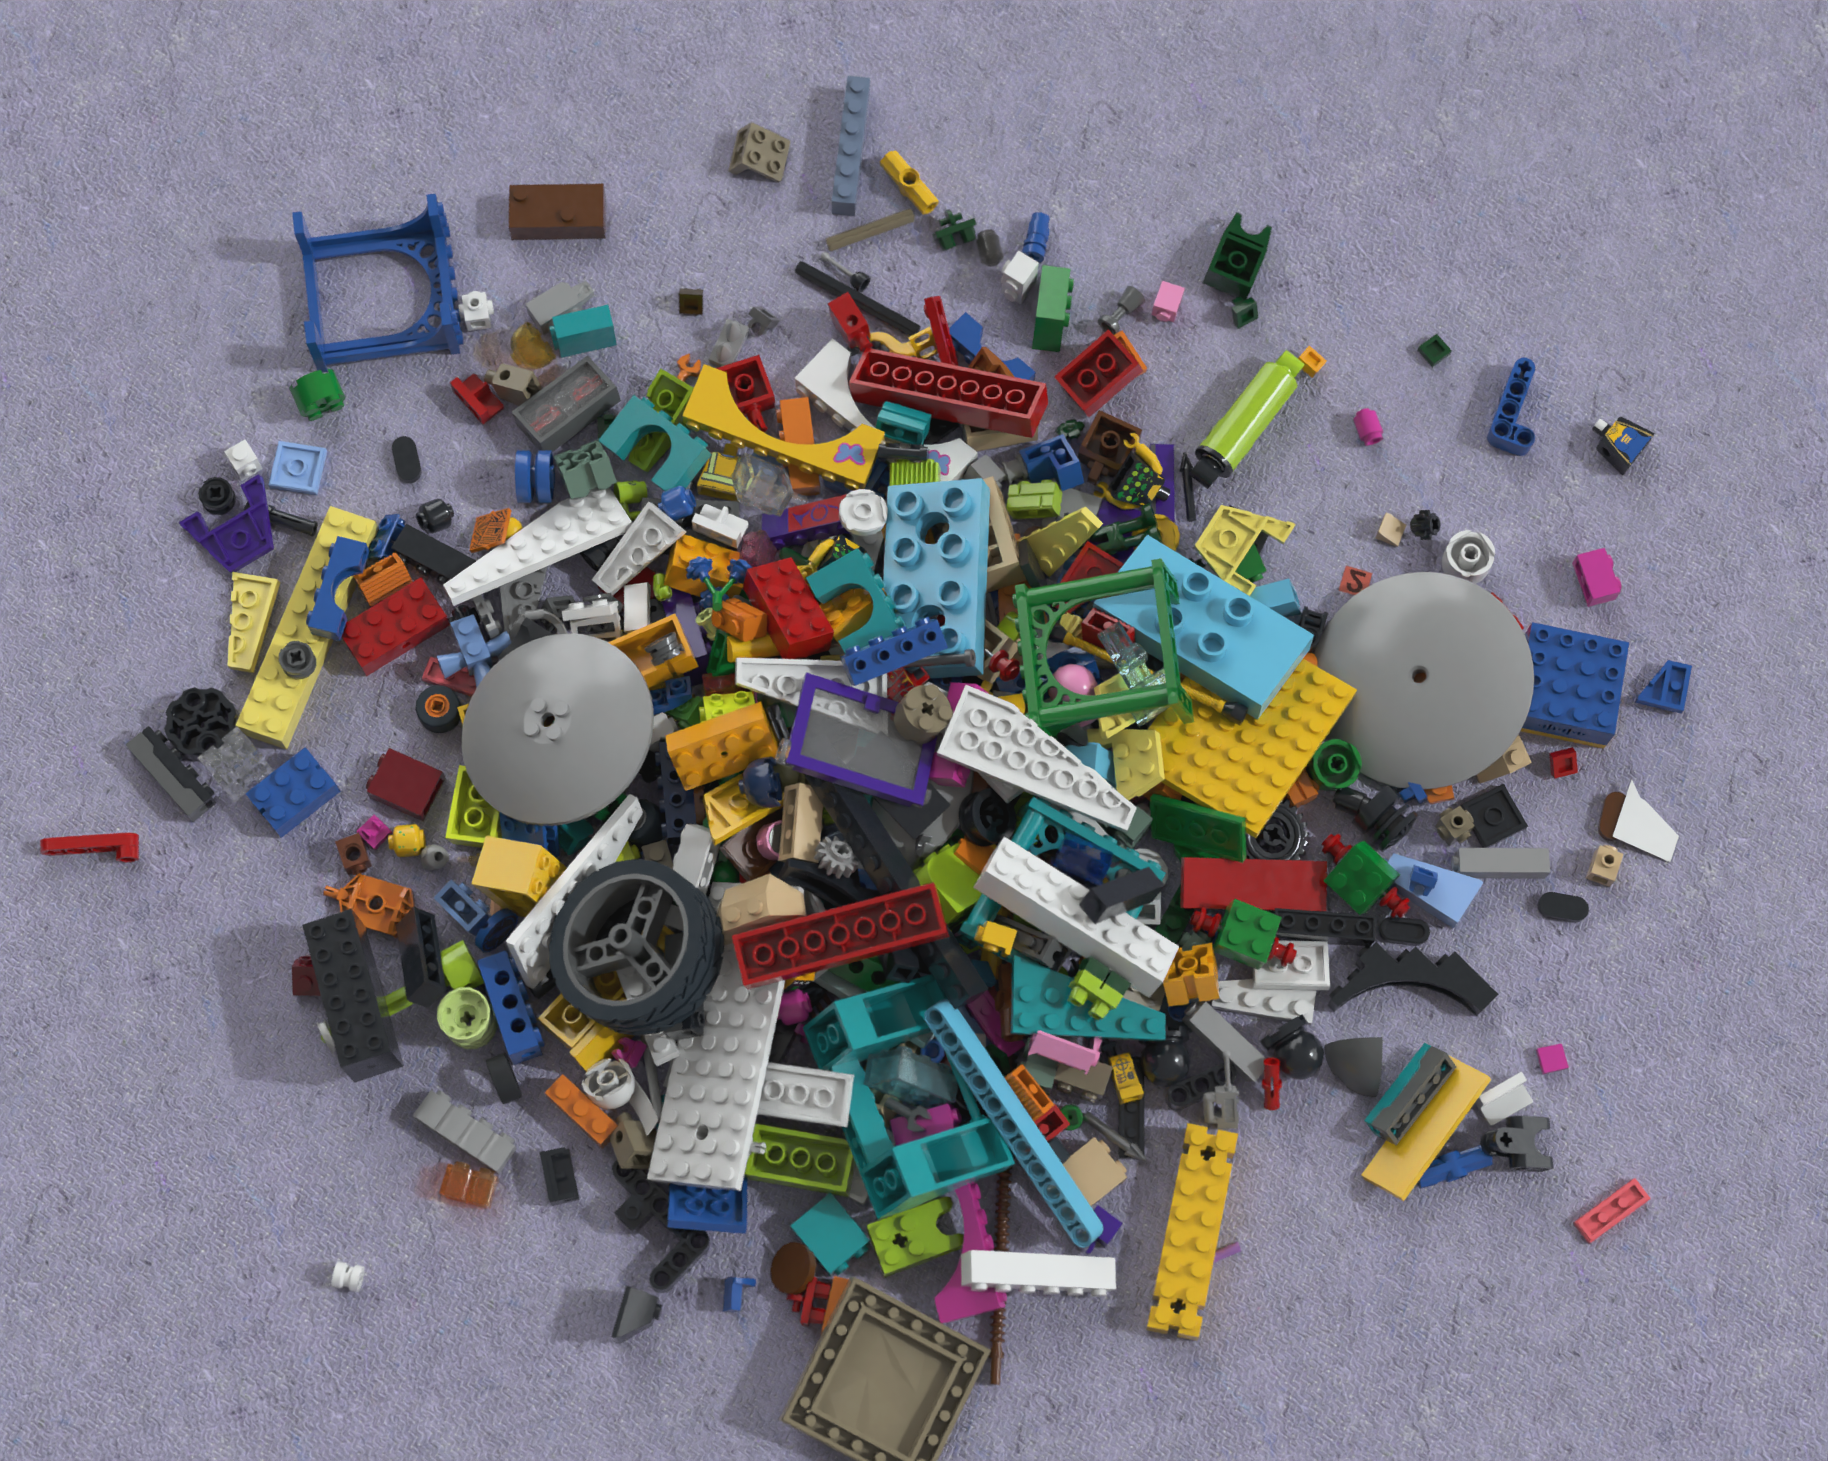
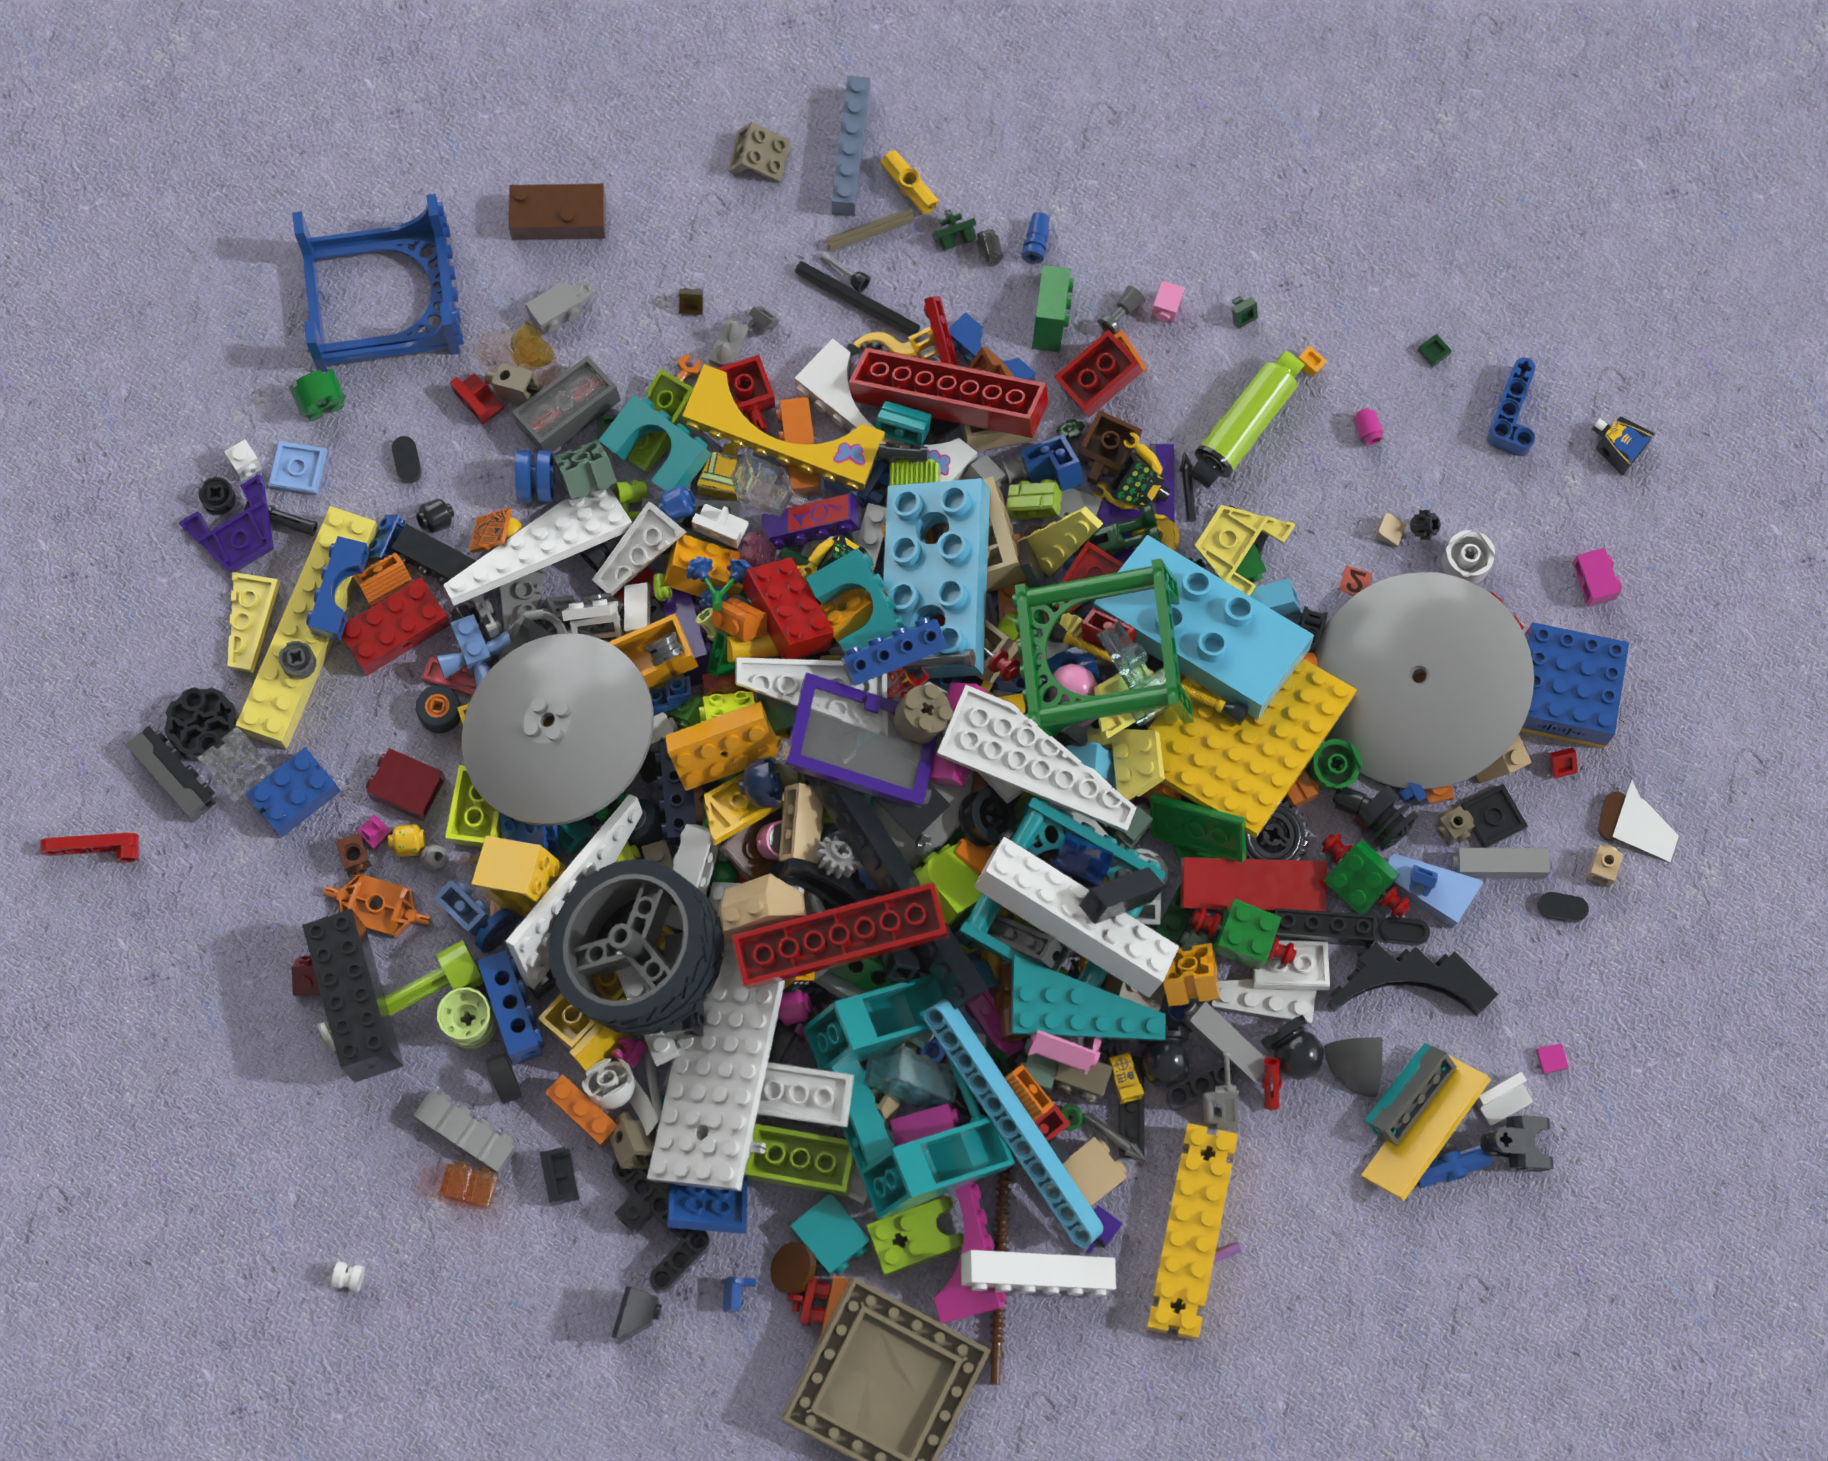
(420, 957): black brick -> none
(476, 310): white brick -> none
(583, 331): teal brick -> none
(777, 723): black axle -> none
(850, 322): red torso -> none
(863, 512): white tile -> none
(909, 1114): dark grey bar -> none
(995, 937): yellow brick -> none
(1018, 277): white brick -> none
(1097, 985): lime hips -> none
(1237, 259): dark green brick -> none
(1611, 1210): coral tile -> none
(1667, 688): blue wing -> none

